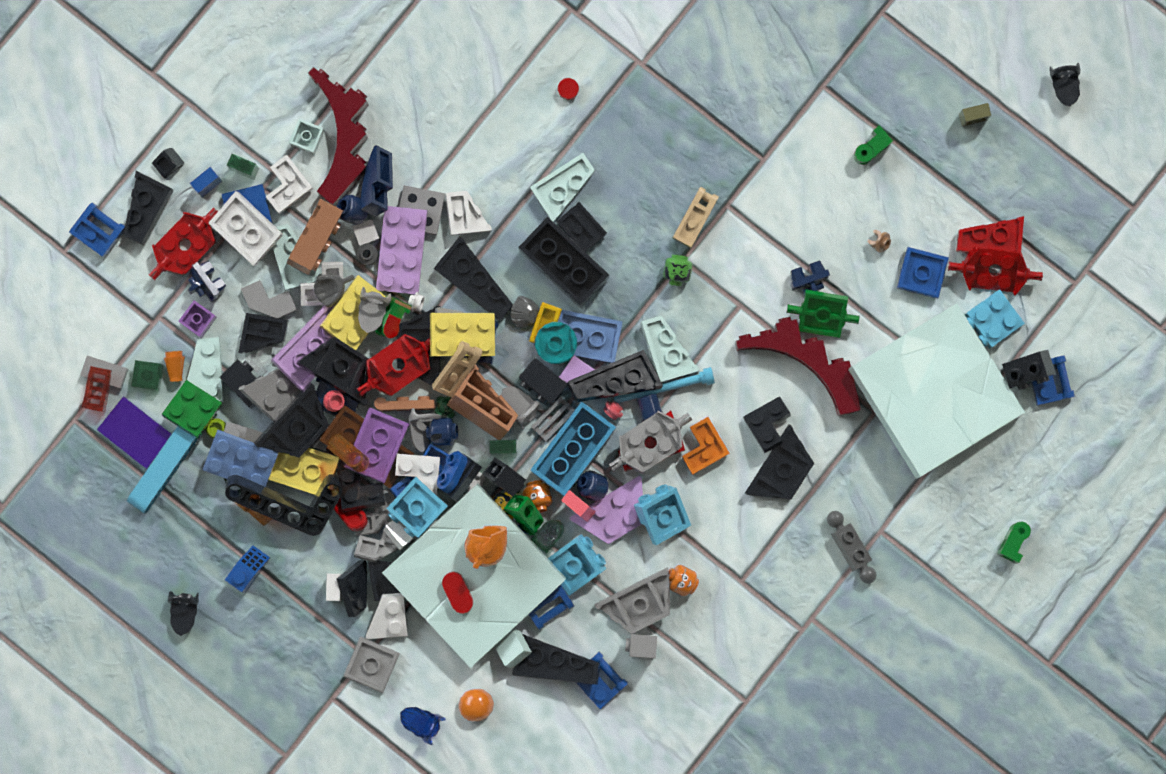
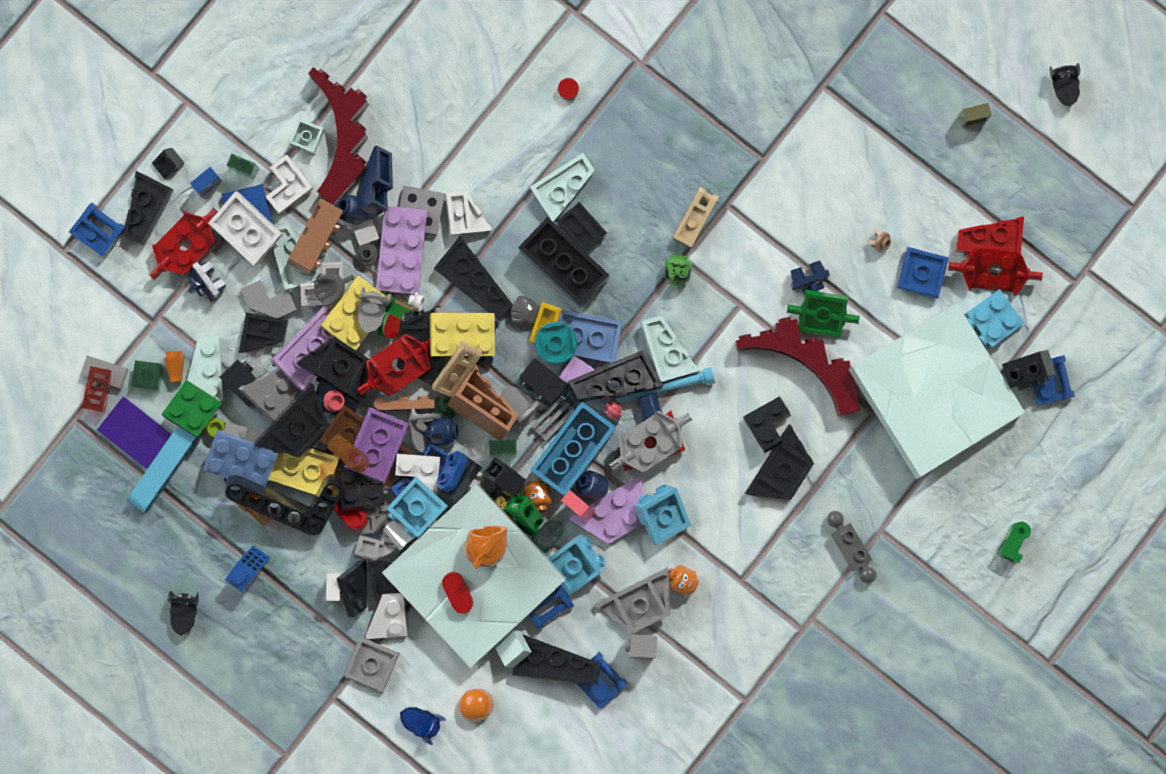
(197, 319): medium lavender piece -> none
(710, 448): orange plate -> none
(867, 152): green leg -> none

